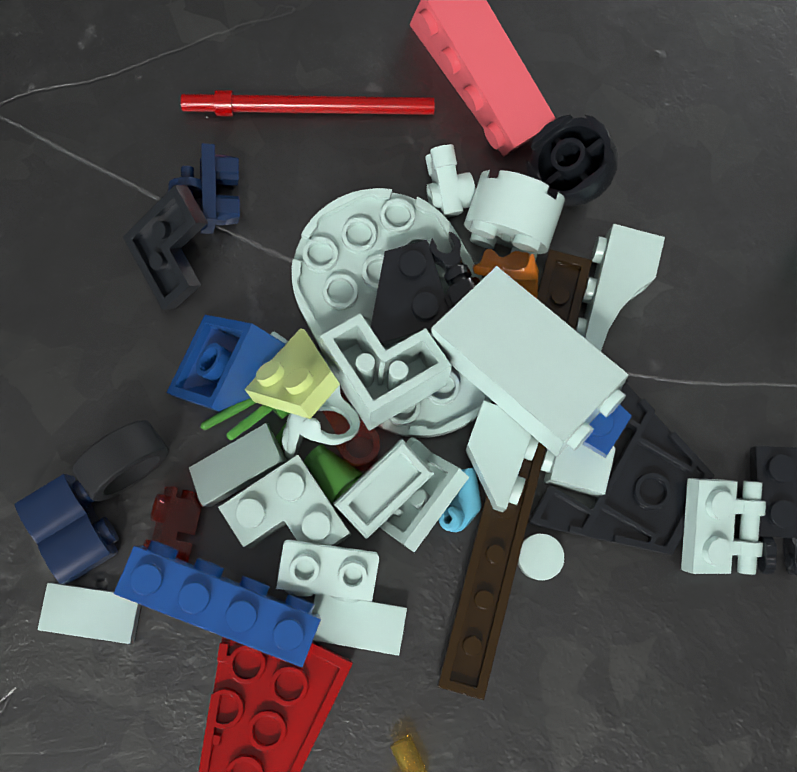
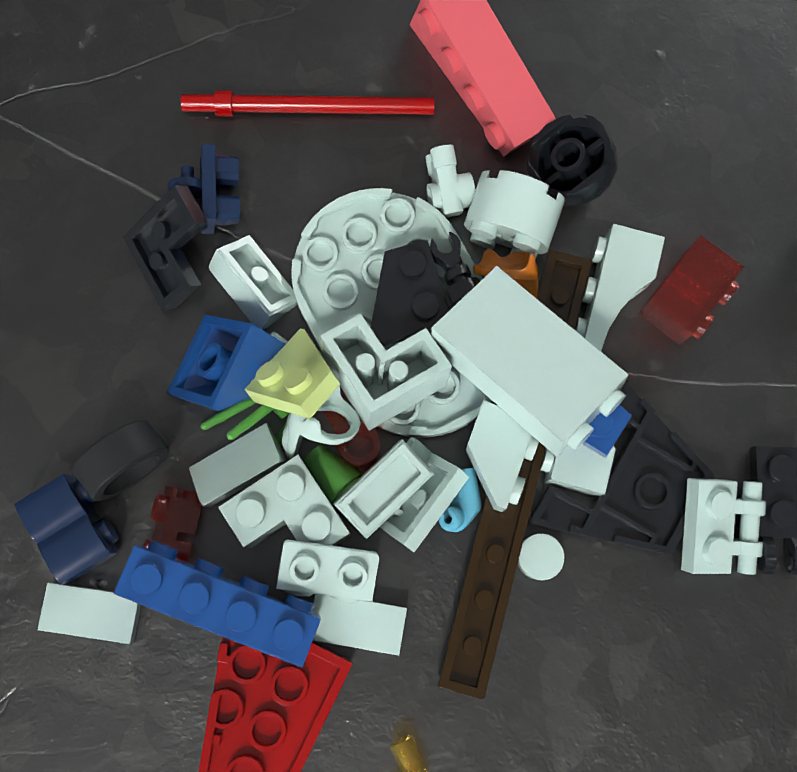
(252, 282): none -> light aqua slope
(692, 290): none -> clear red brick

